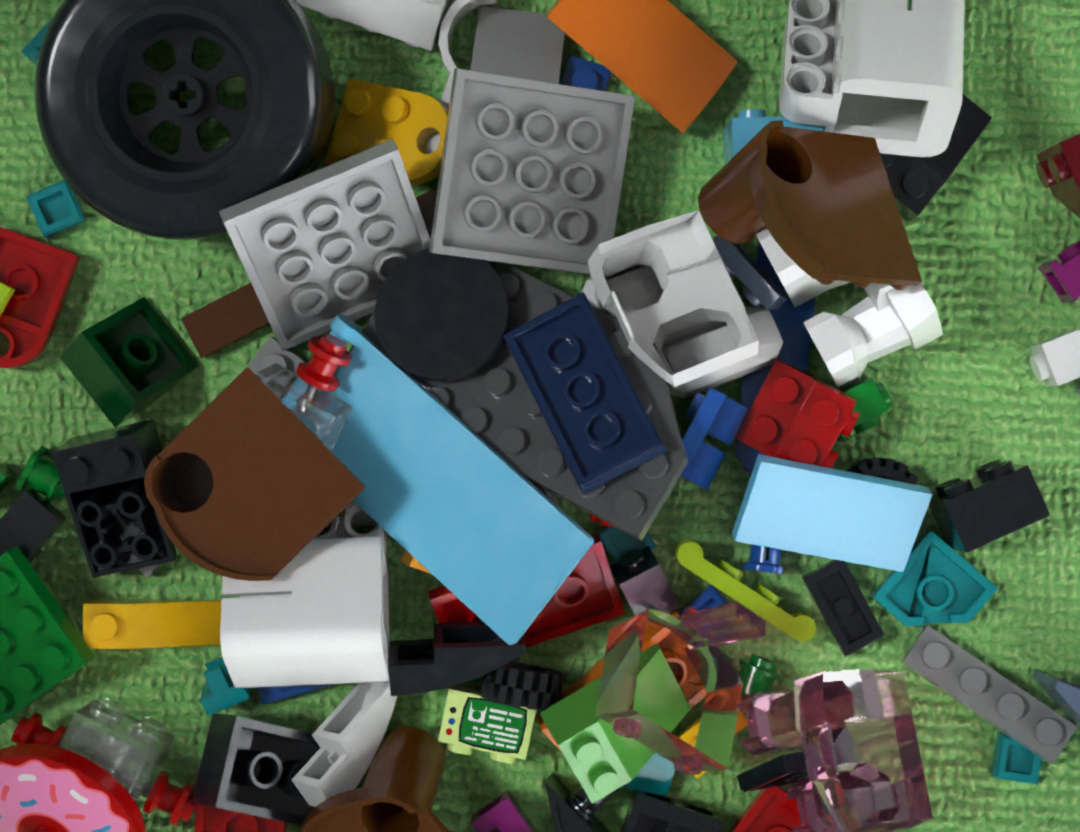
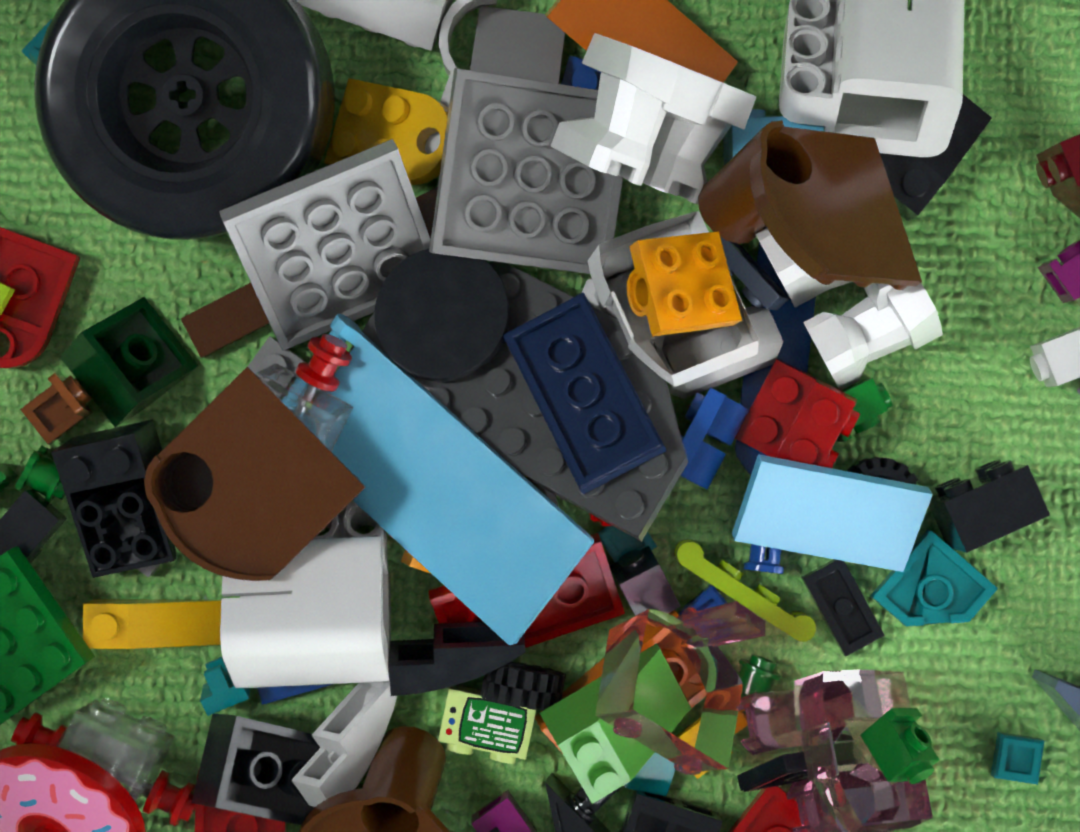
(56, 209): teal tile -> none
(58, 408): none -> dark orange bracket
(652, 119): none -> white piece
(682, 284): none -> light orange plate
(901, 746): none -> green brick
(989, 694): light grey plate -> none

